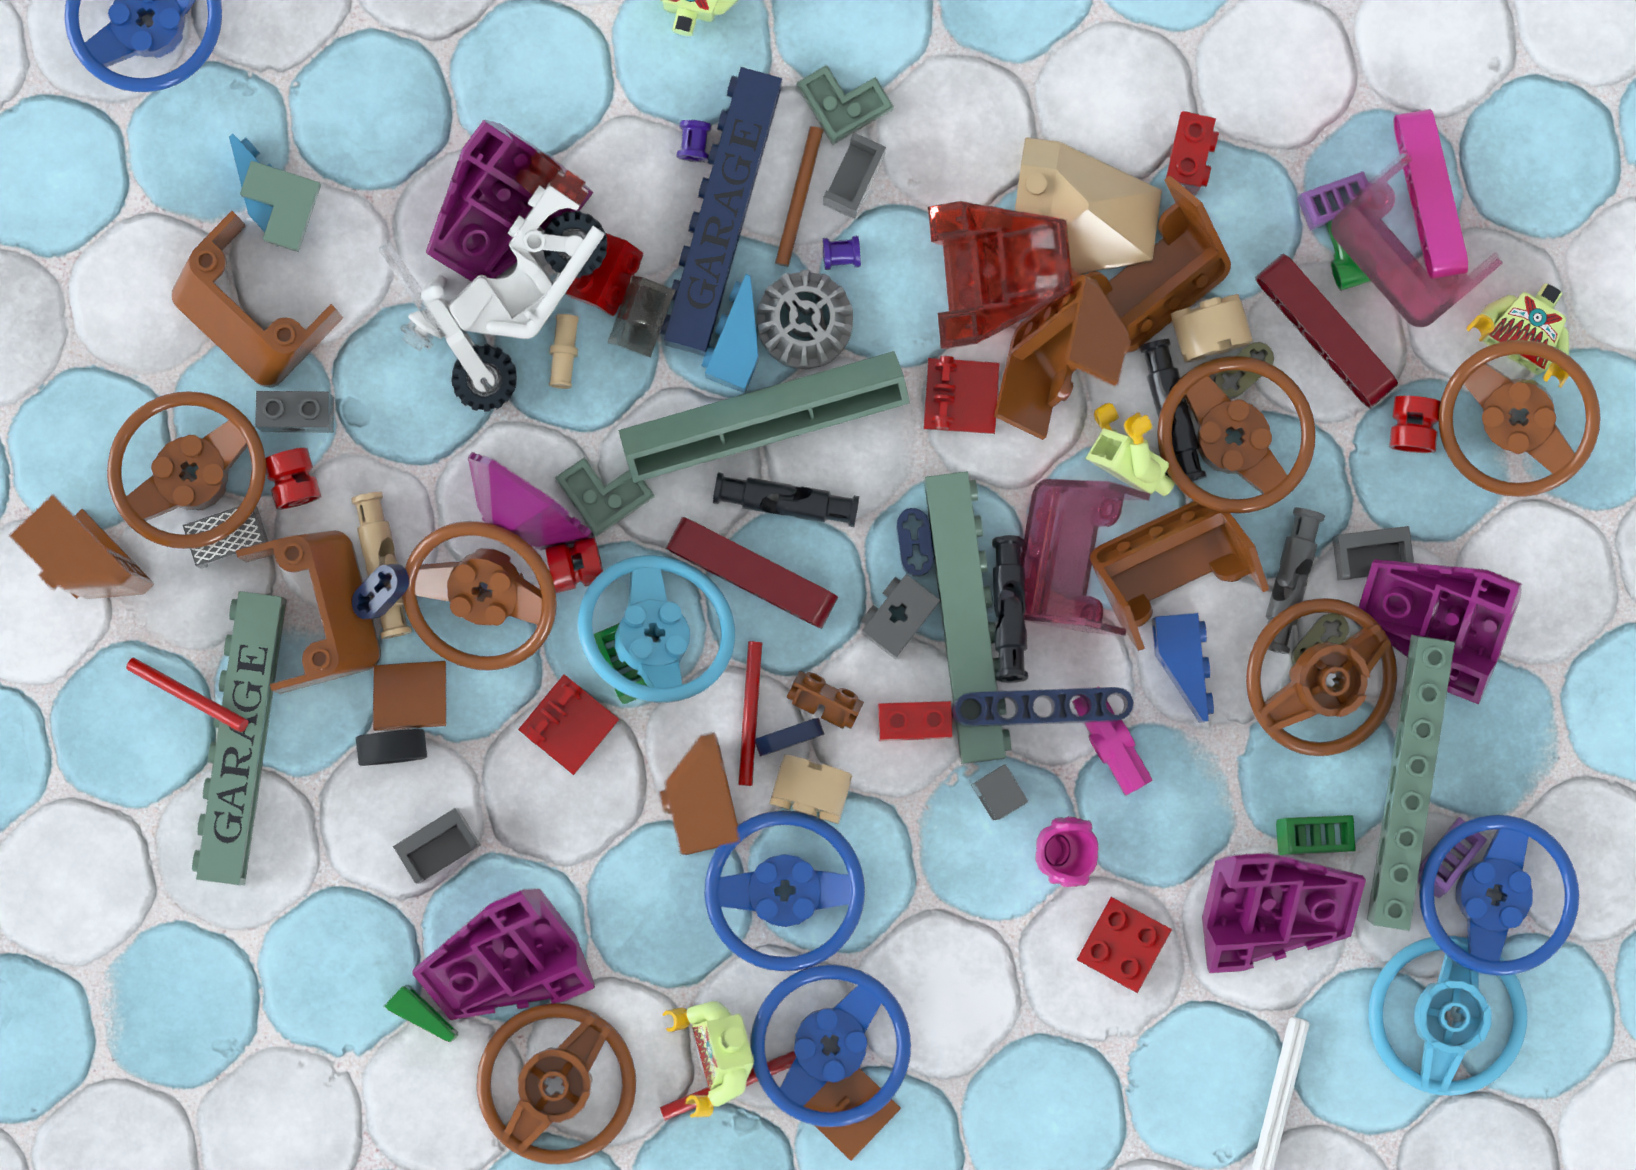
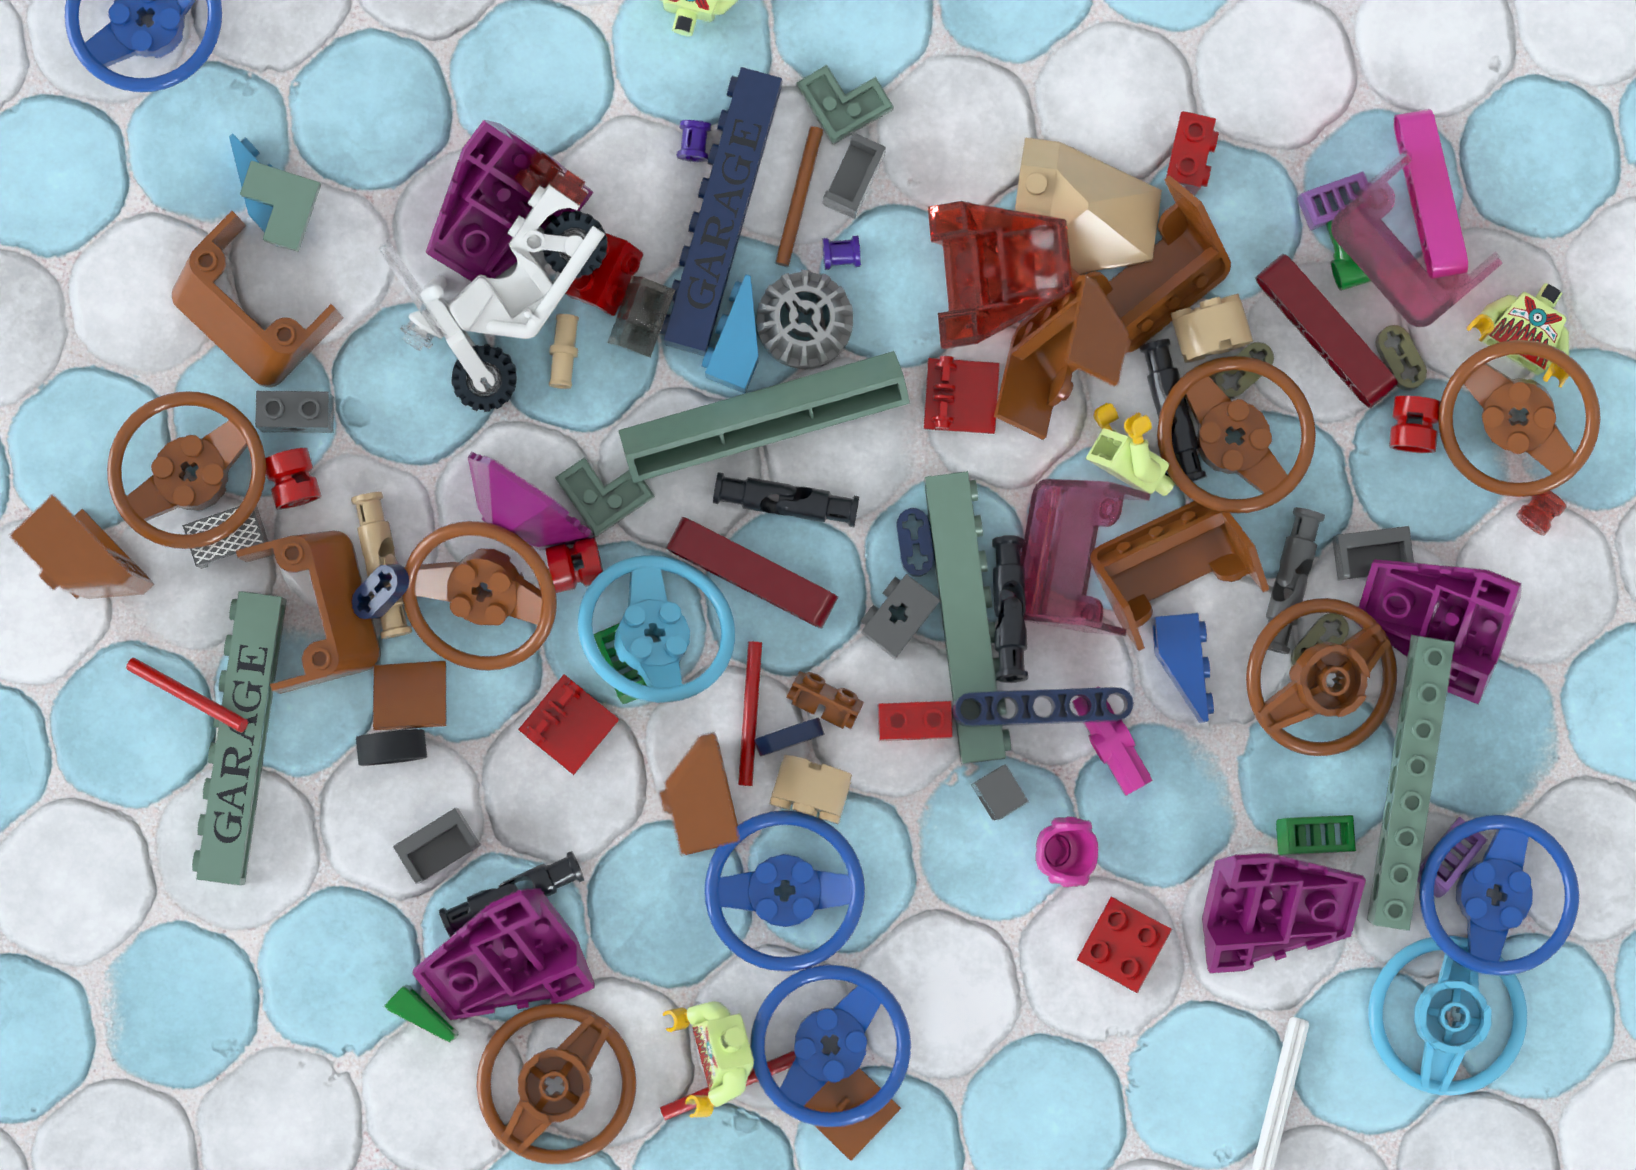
(544, 877): none -> black piece
(1408, 353): none -> olive beam
(1541, 512): none -> clear red wheel

